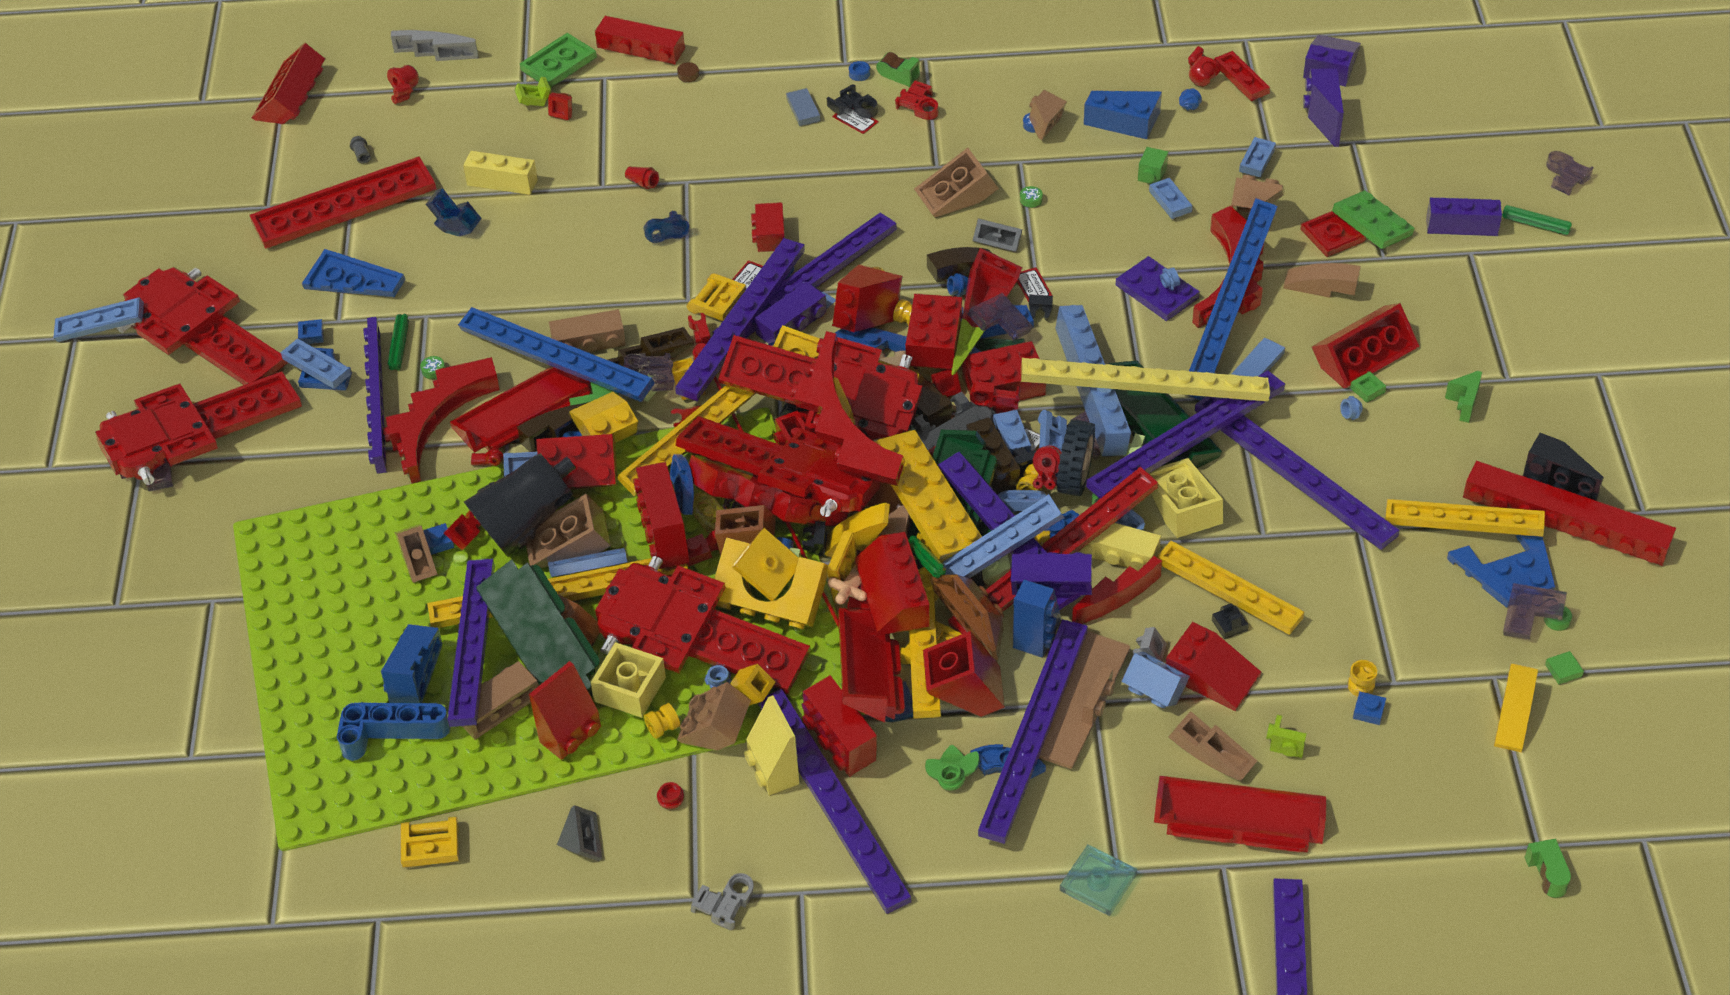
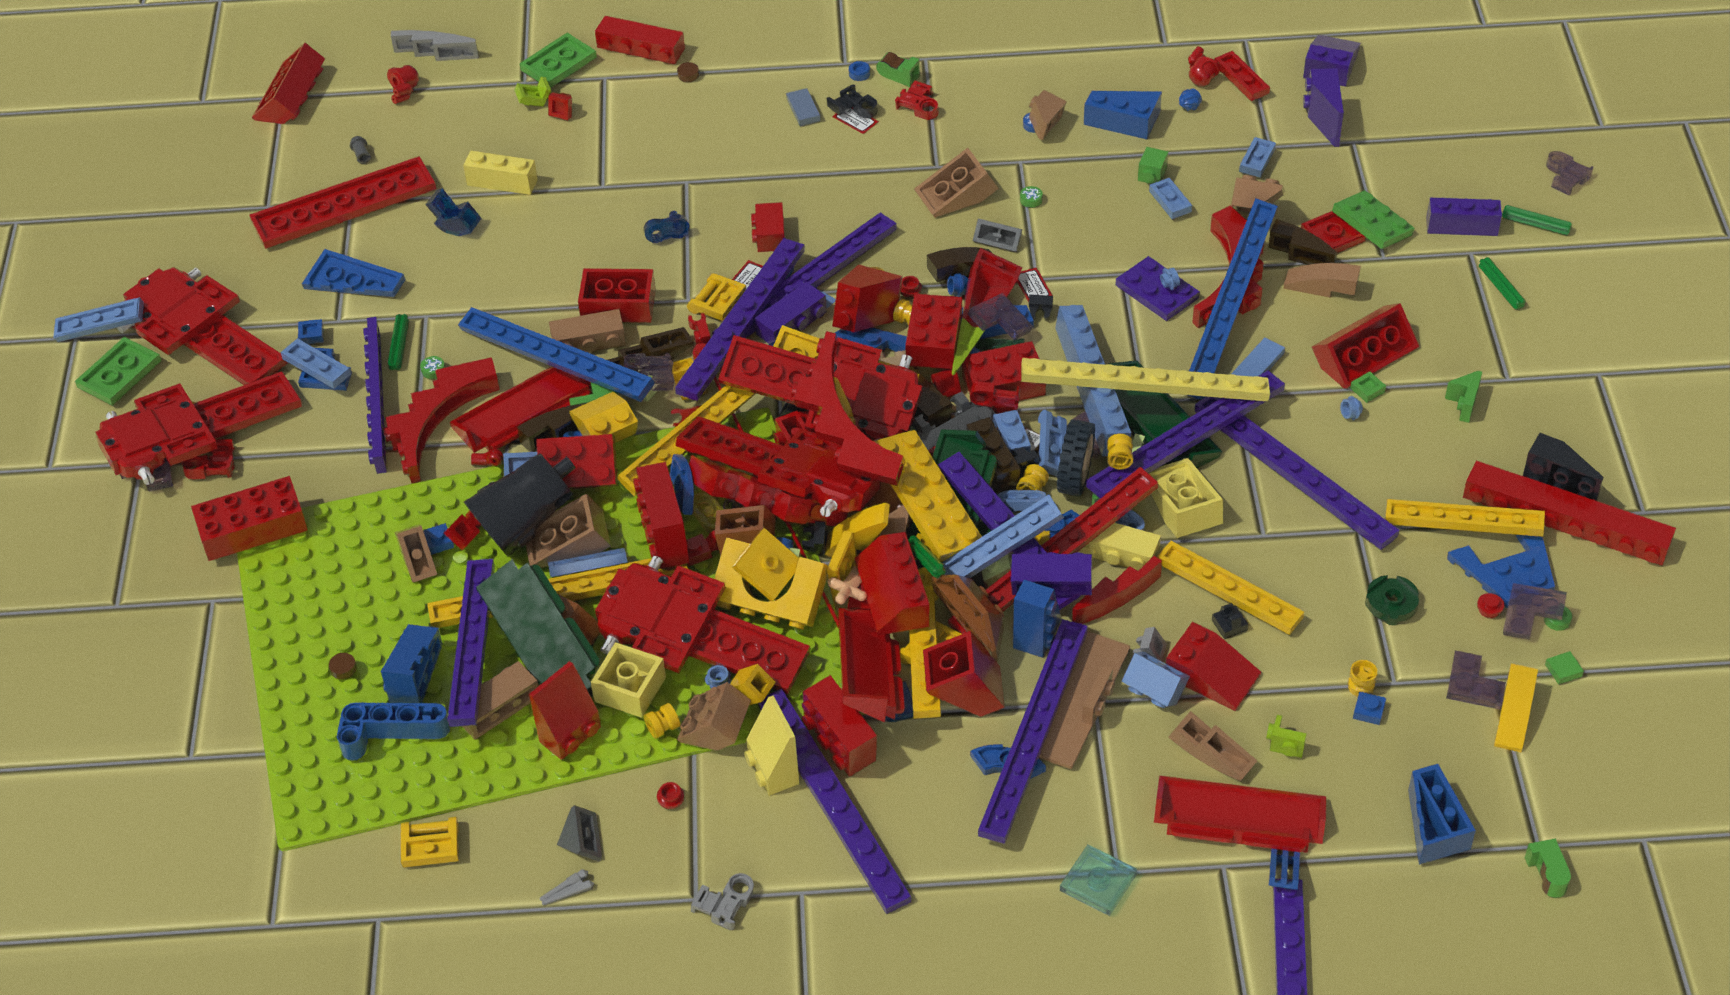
(118, 371): none -> bright green plate
(218, 464): none -> red piece
(249, 518): none -> red brick
(342, 665): none -> reddish brown tile
(571, 886): none -> light grey piece
(621, 289): none -> red brick
(643, 176): red cone -> none
(910, 285): none -> red plate
(952, 765): bright green plate -> none
(1046, 464): red piece -> none
(1120, 451): none -> yellow wheel
(1285, 860): none -> blue tile
(1300, 244): none -> dark brown slope
(1392, 611): none -> dark green plate
(1437, 816): none -> blue wedge
(1470, 688): none -> plate
(1490, 605): none -> red plate
(1502, 283): none -> green axle

